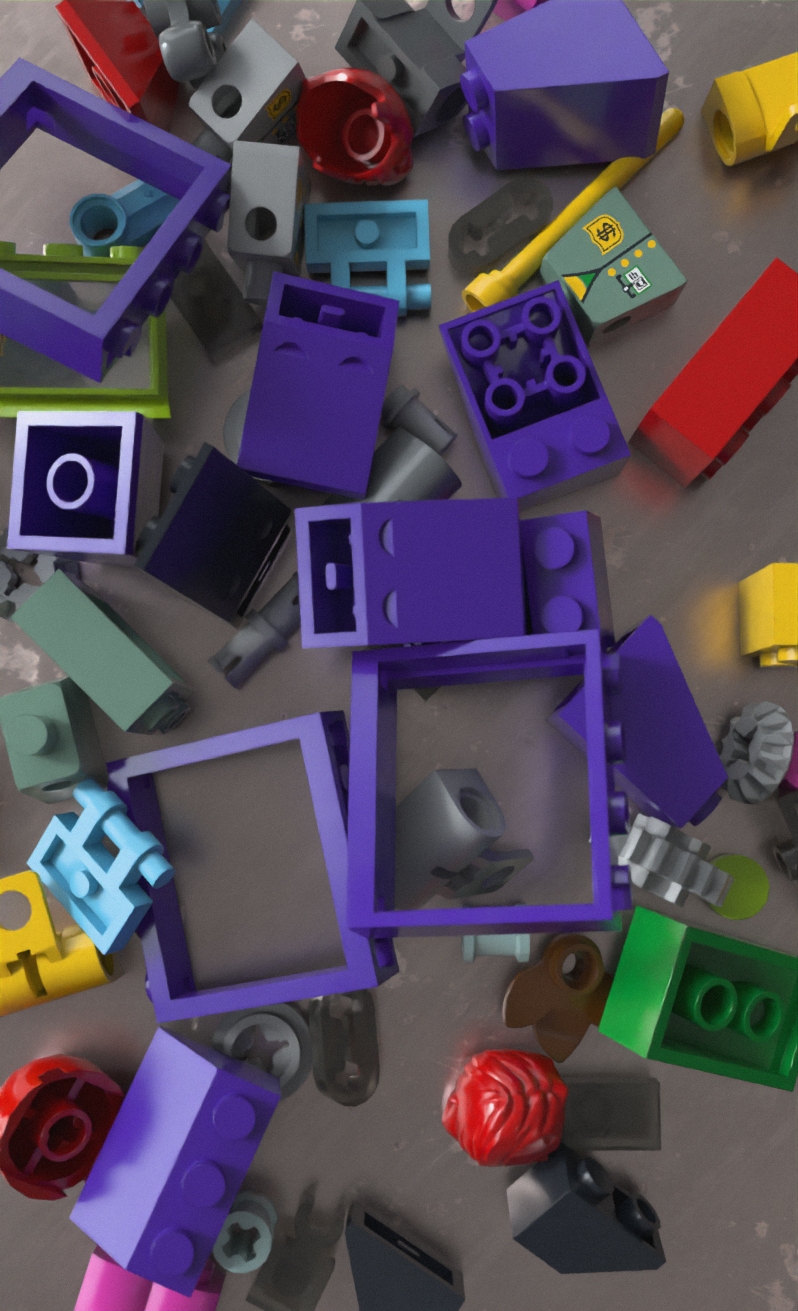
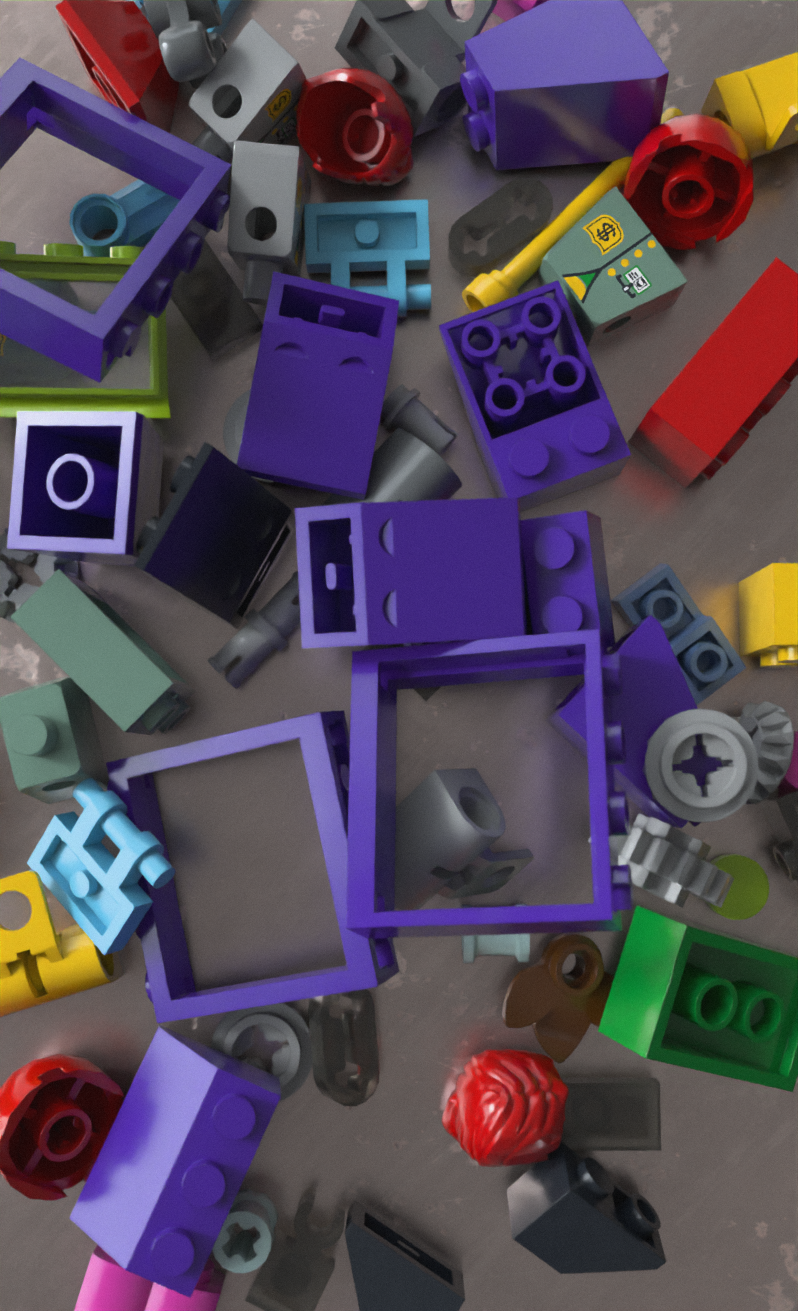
(691, 180): none -> red cylinder
(696, 639): none -> medium blue slope
(724, 789): none -> light grey gear

